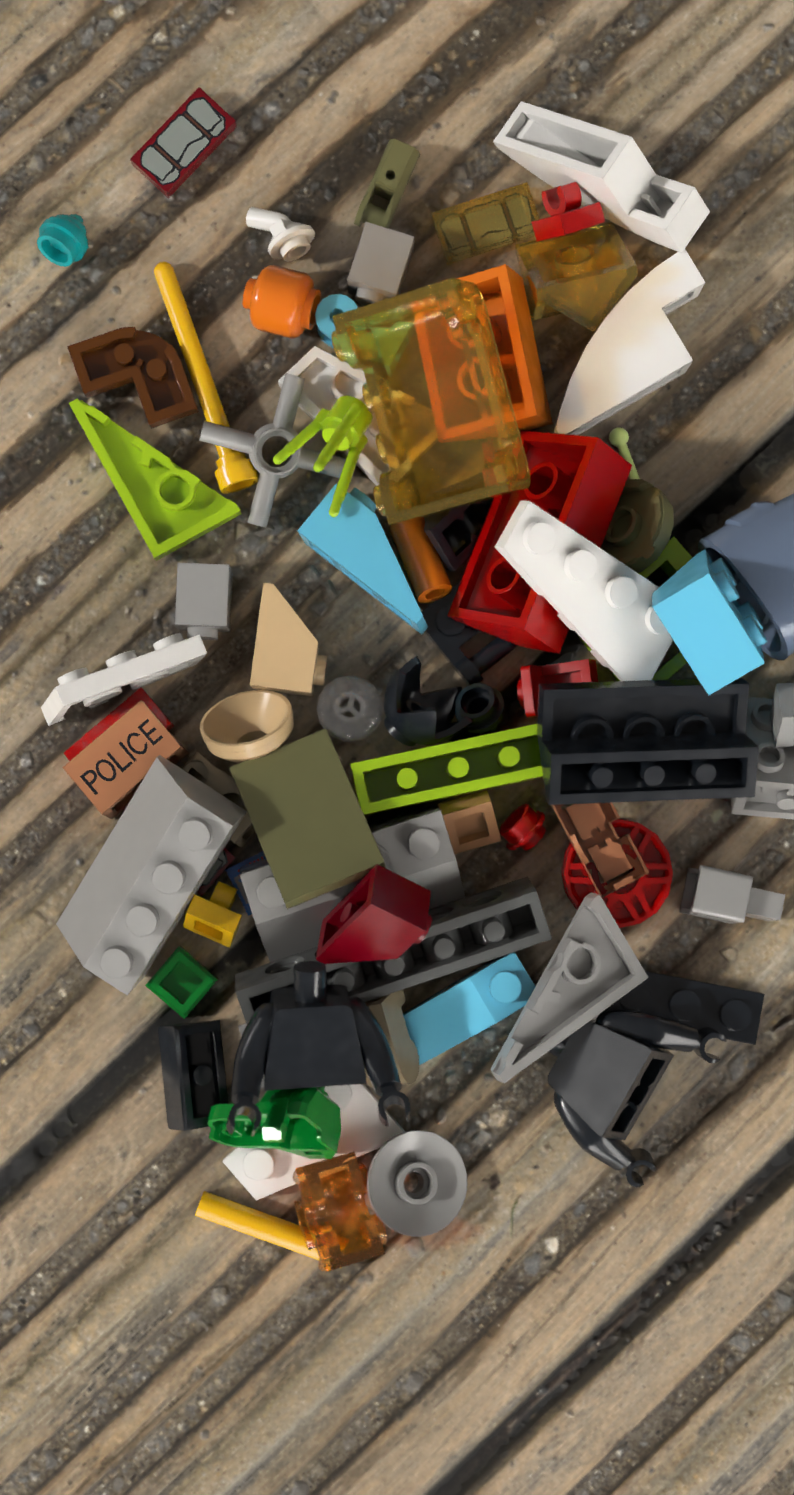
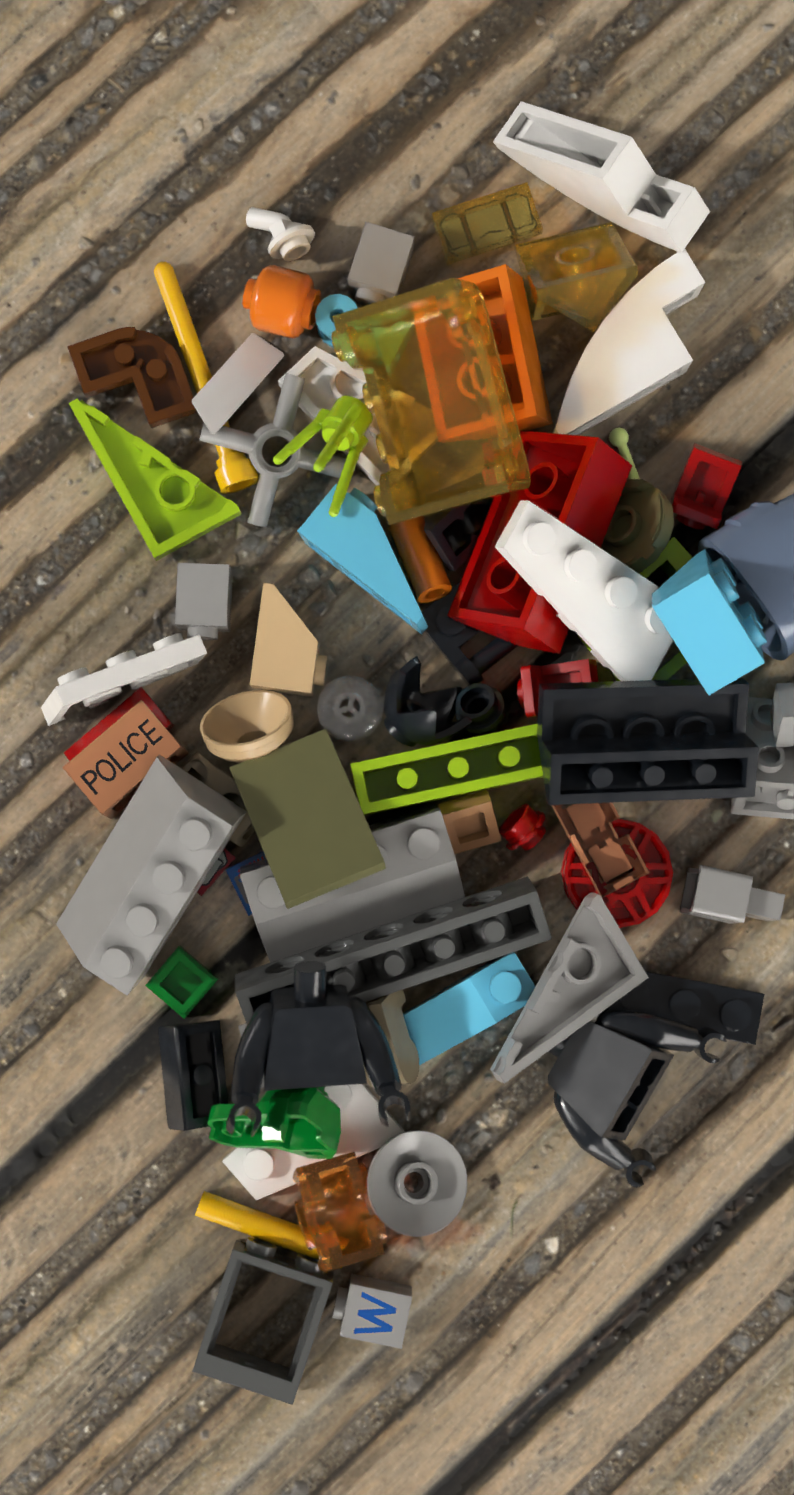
(63, 239): teal plate -> none
(183, 142): tile -> none
(214, 917): yellow tile -> none
(235, 381): none -> white sticker
(248, 1370): none -> dark grey window
(373, 1310): none -> light grey brick
(375, 920): dark red slope -> none
(389, 183): olive bar -> none
(566, 214): red tile -> none
(704, 487): none -> red bracket

